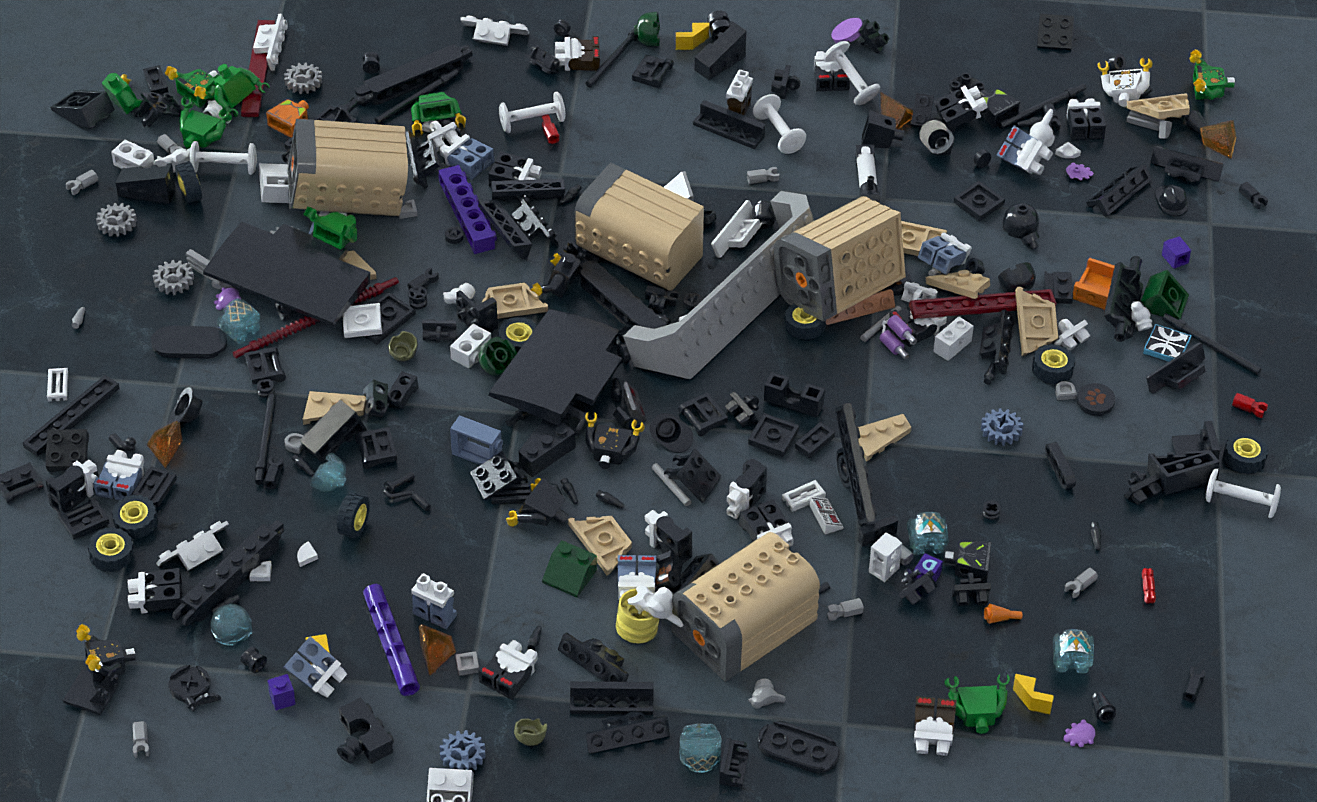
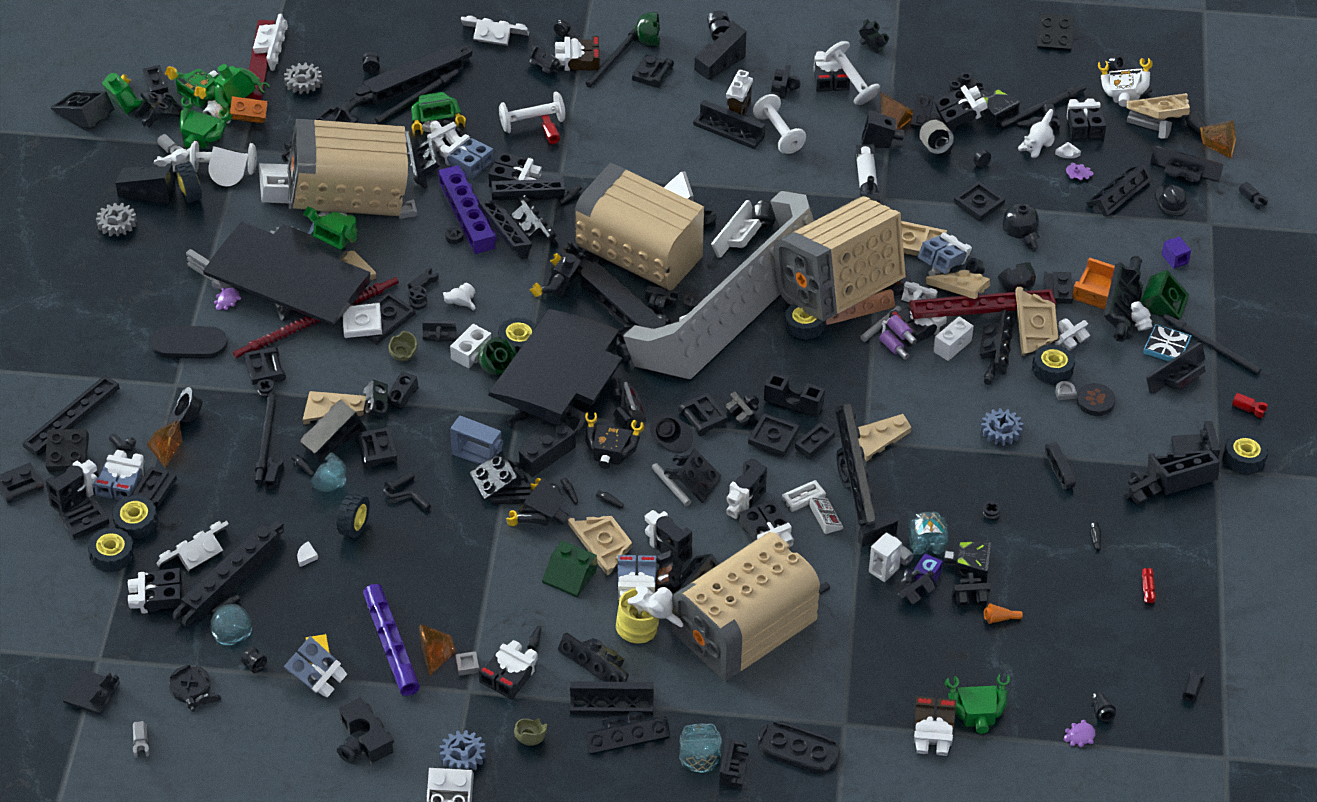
(57, 395): white tile -> none
(78, 318): light grey piece -> none
(82, 182): light grey bar -> none
(103, 655): black torso -> none
(131, 155): white brick -> none
(173, 277): light grey gear -> none
(227, 166): none -> white tile
(239, 320): clear light blue brick -> none
(248, 110): none -> orange brick
(262, 572): white tile -> none
(281, 692): dark purple brick -> none
(285, 114): orange torso -> none
(293, 443): light grey tile -> none
(434, 600): hips -> none
(482, 315): black bracket -> none
(515, 300): tan wing -> none
(692, 39): yellow slope -> none
(762, 175): light grey bar -> none
(765, 694): light grey animal -> none
(845, 609): light grey bar -> none
(847, 30): medium lavender tile -> none
(1029, 156): hips -> none
(1035, 701): yellow slope -> none
(1073, 651): clear light blue brick -> none
(1081, 582): light grey bar -> none
(1208, 80): green torso -> none
(1243, 493): white hose -> none

